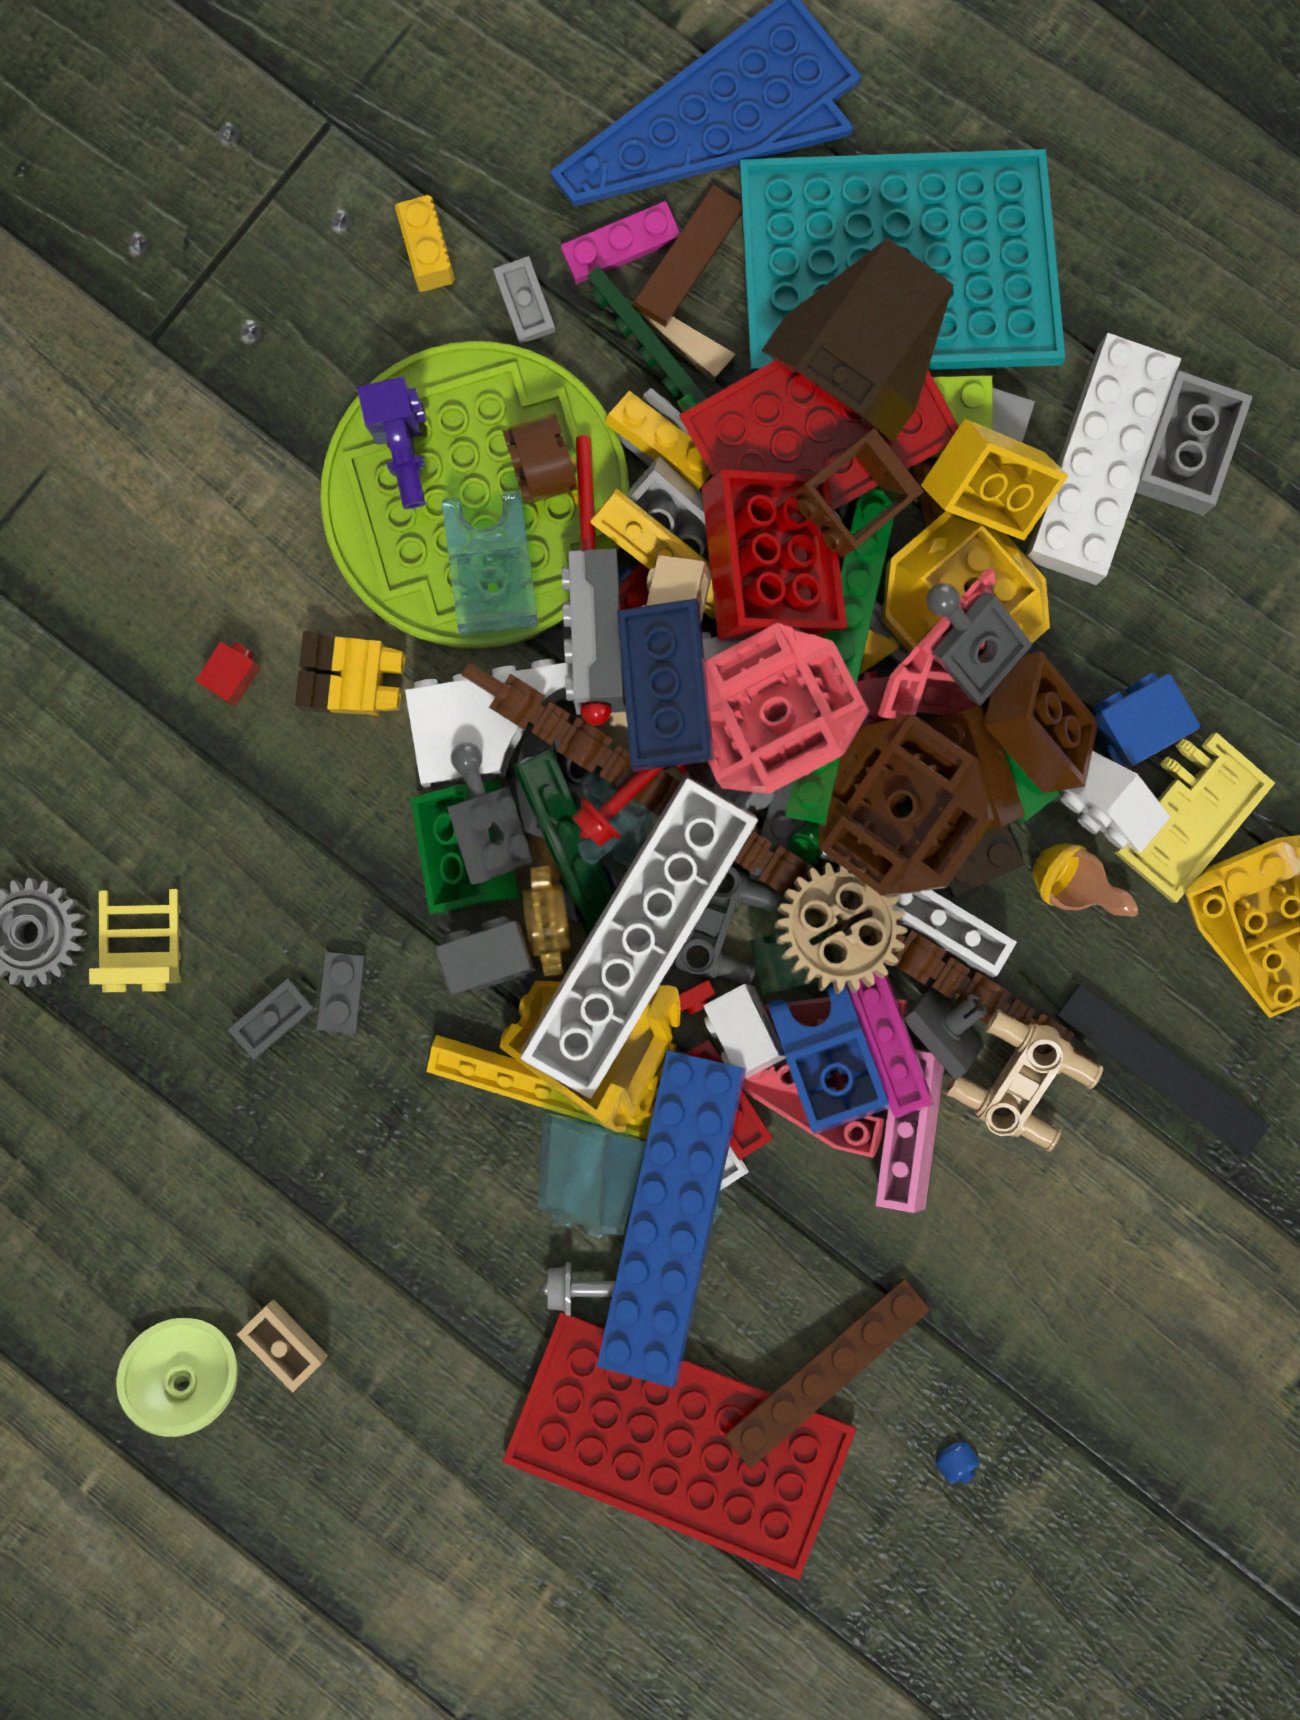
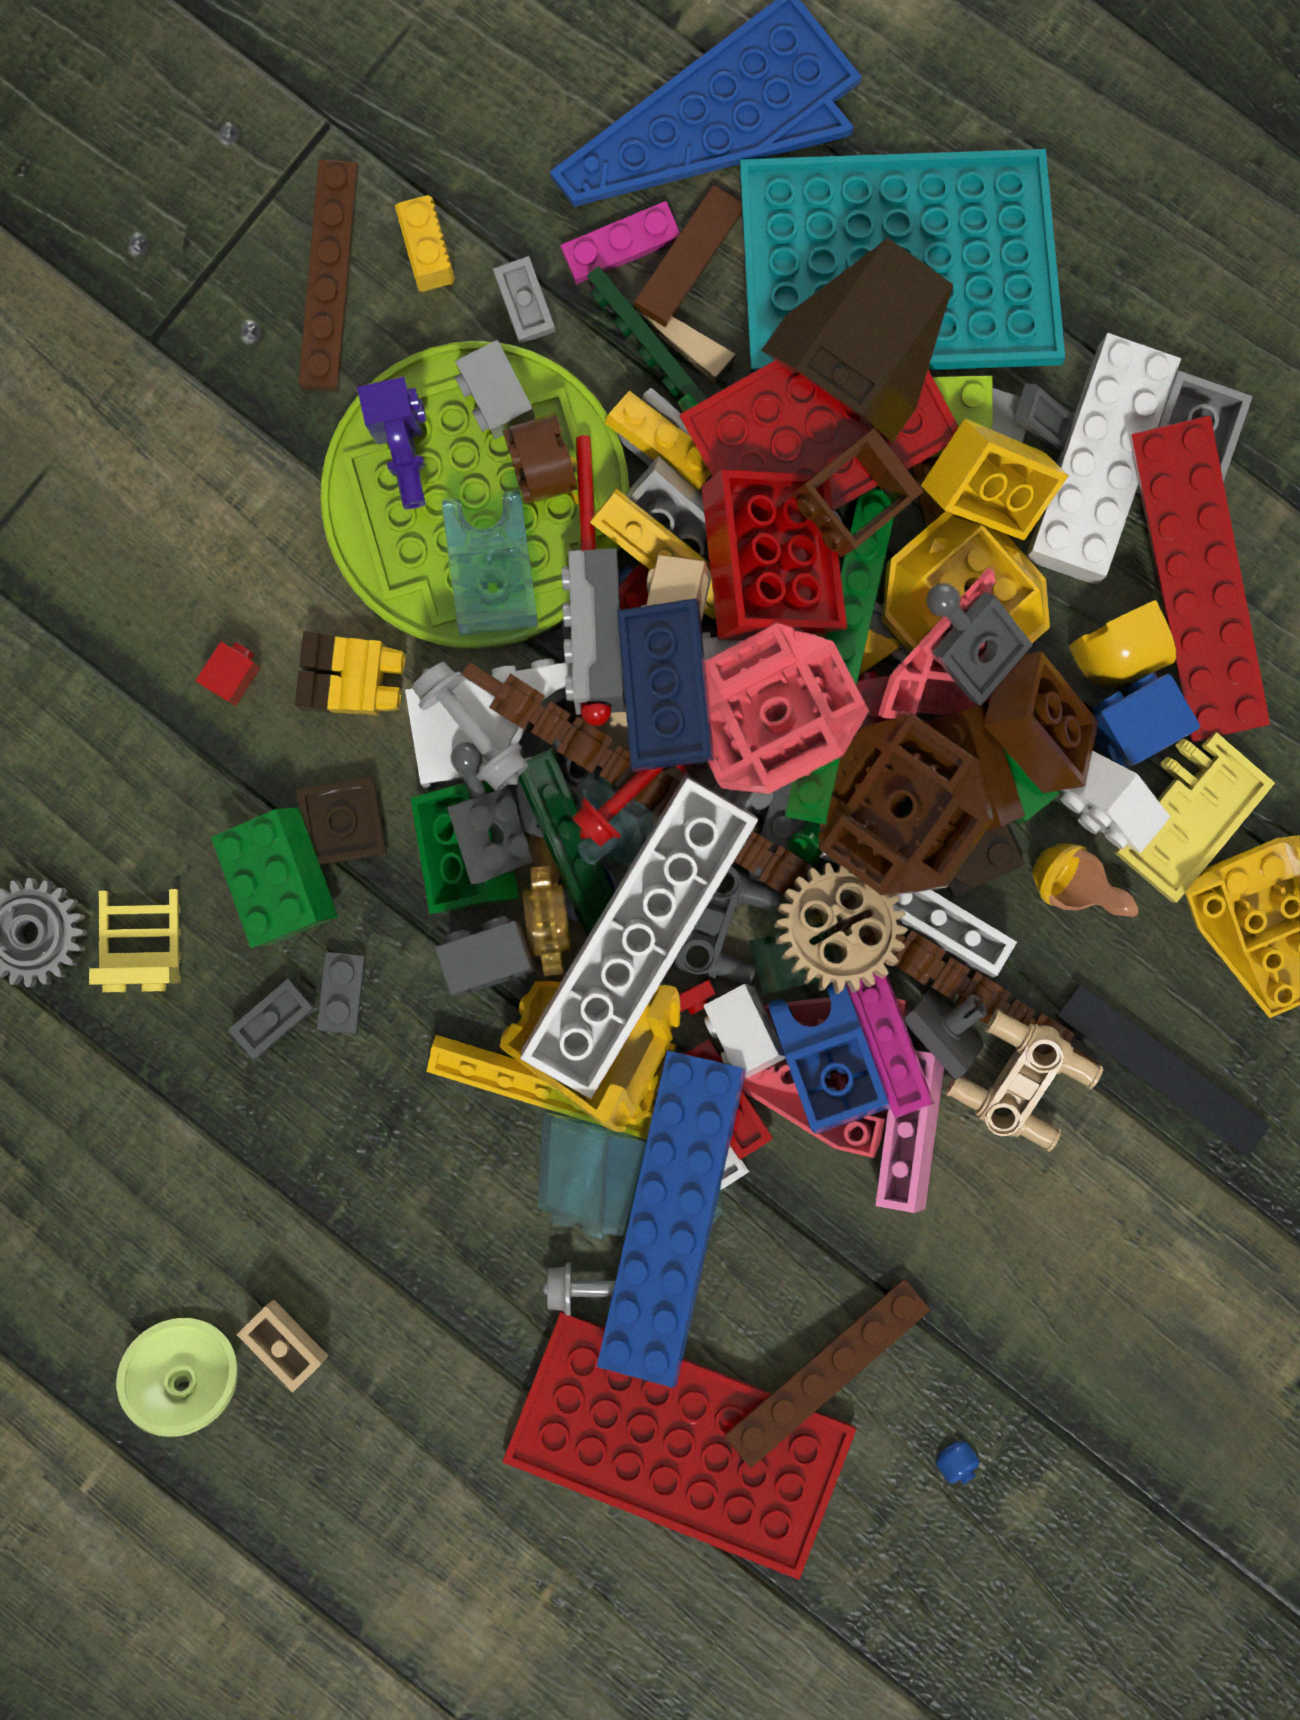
(274, 877): none -> green brick
(328, 275): none -> reddish brown plate
(343, 820): none -> dark brown plate
(437, 686): none -> light grey piece
(495, 389): none -> light grey brick
(1043, 417): none -> dark grey tile
(1126, 648): none -> yellow brick
(1200, 576): none -> red plate

